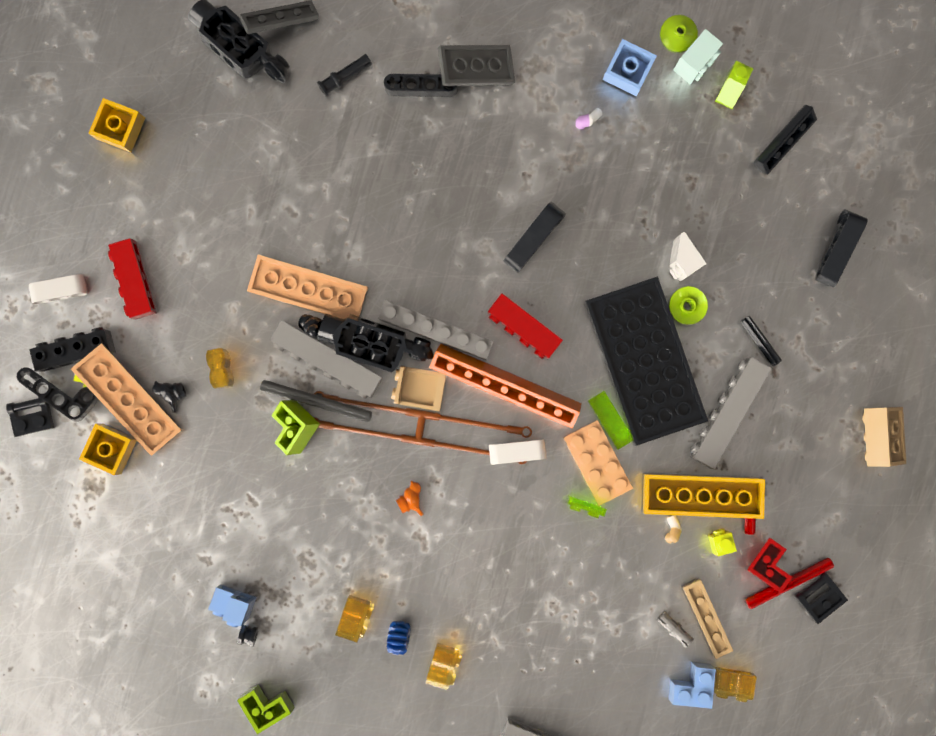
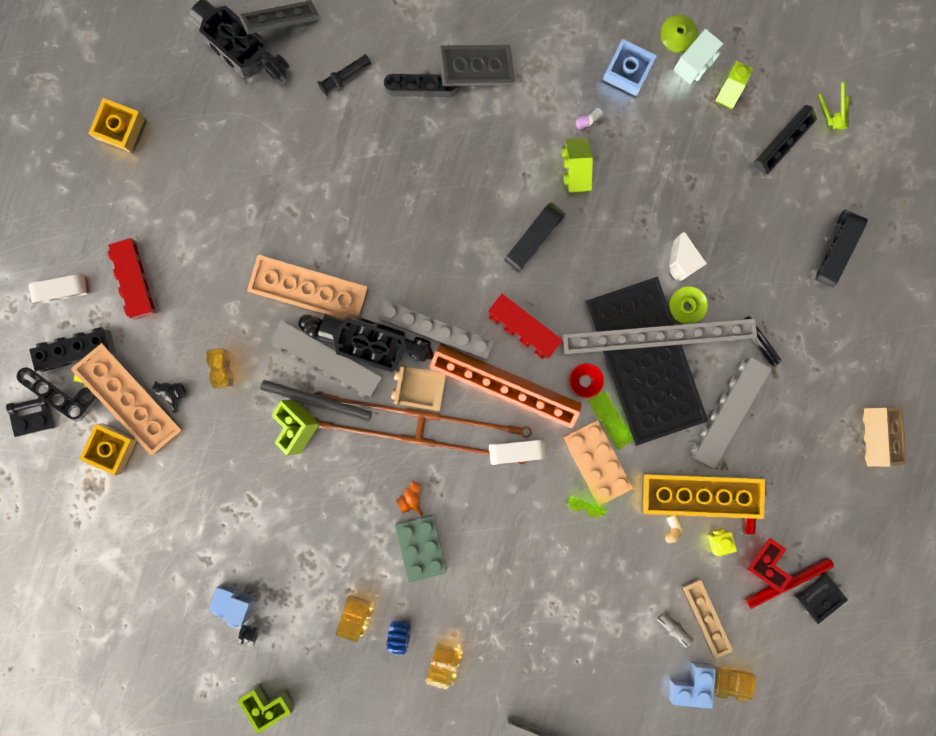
(421, 548): none -> sand green brick
(579, 164): none -> lime brick
(595, 375): none -> red piece
(659, 336): none -> light grey plate
(841, 119): none -> lime plant

